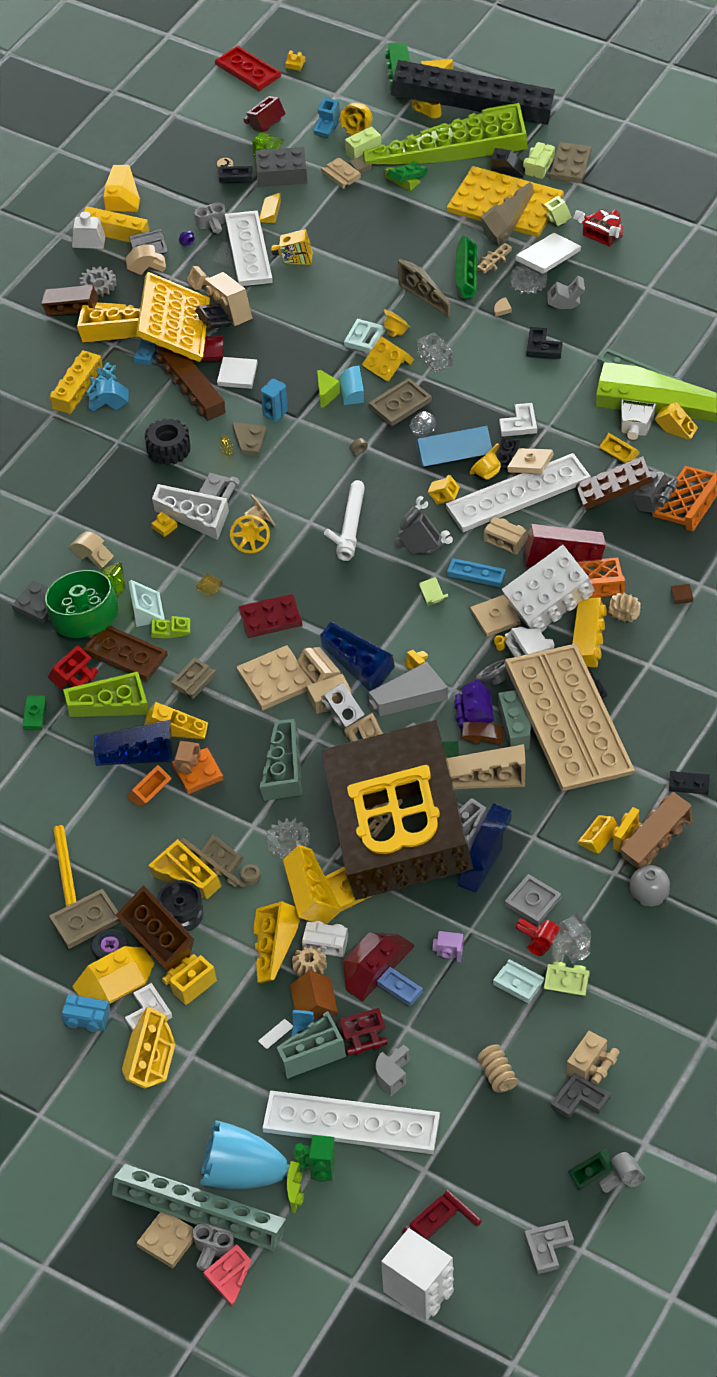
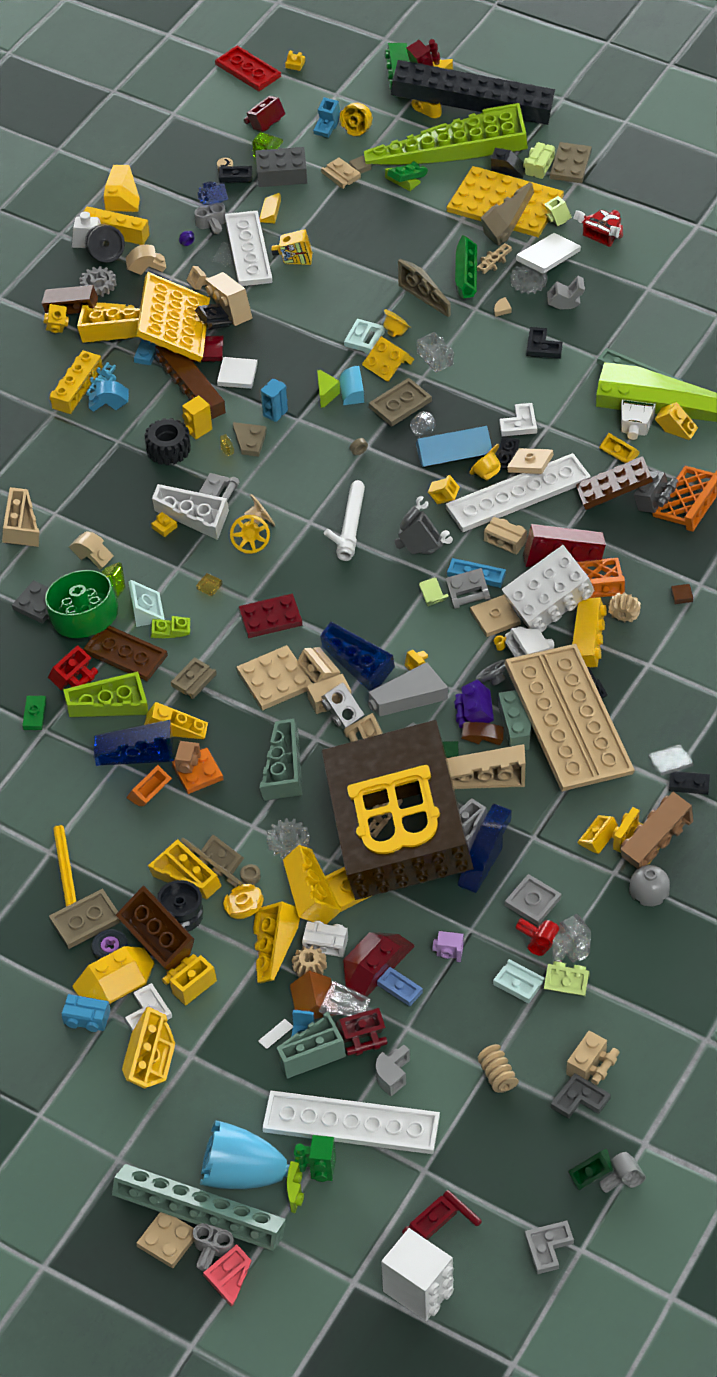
(20, 520): none -> tan wedge
(56, 318): none -> yellow brick
(95, 239): none -> black wheel
(150, 238): plate -> none
(197, 417): none -> yellow brick
(212, 193): none -> clear blue brick
(243, 901): none -> yellow tile
(343, 1001): none -> clear wing
(362, 141): yellowish green brick -> none
(421, 54): none -> dark red brick
(467, 583): none -> light grey plate
(670, 760): none -> clear piece

